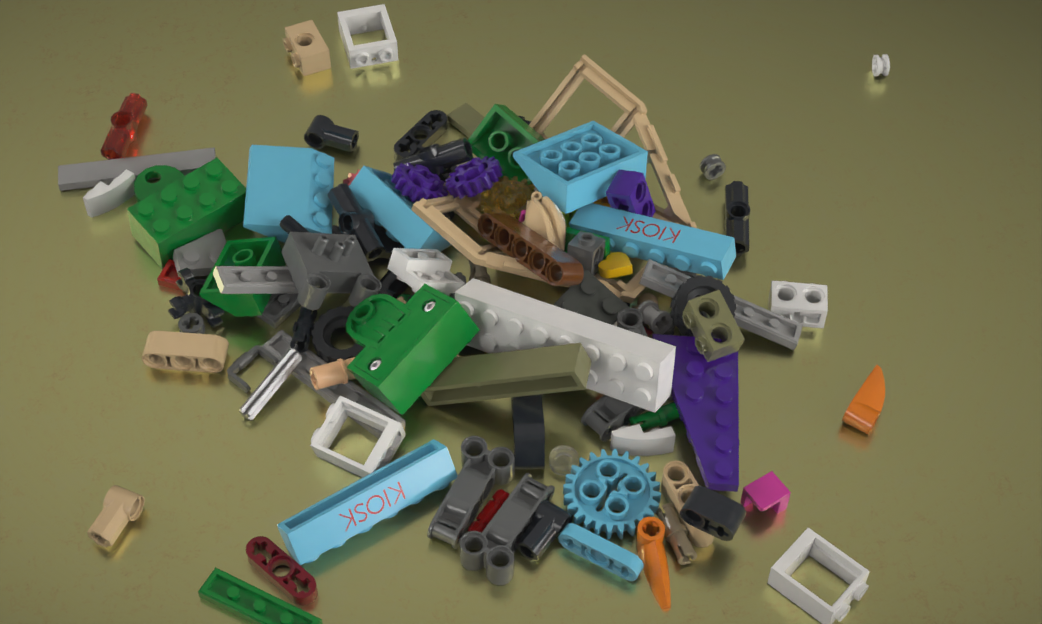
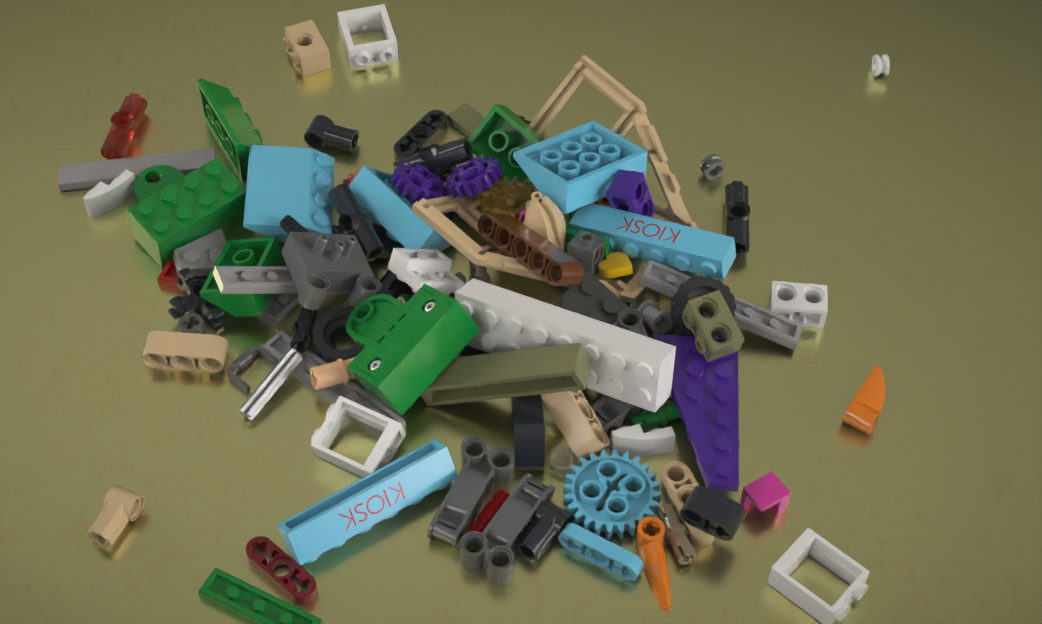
(229, 124): none -> green slope
(576, 422): none -> tan beam

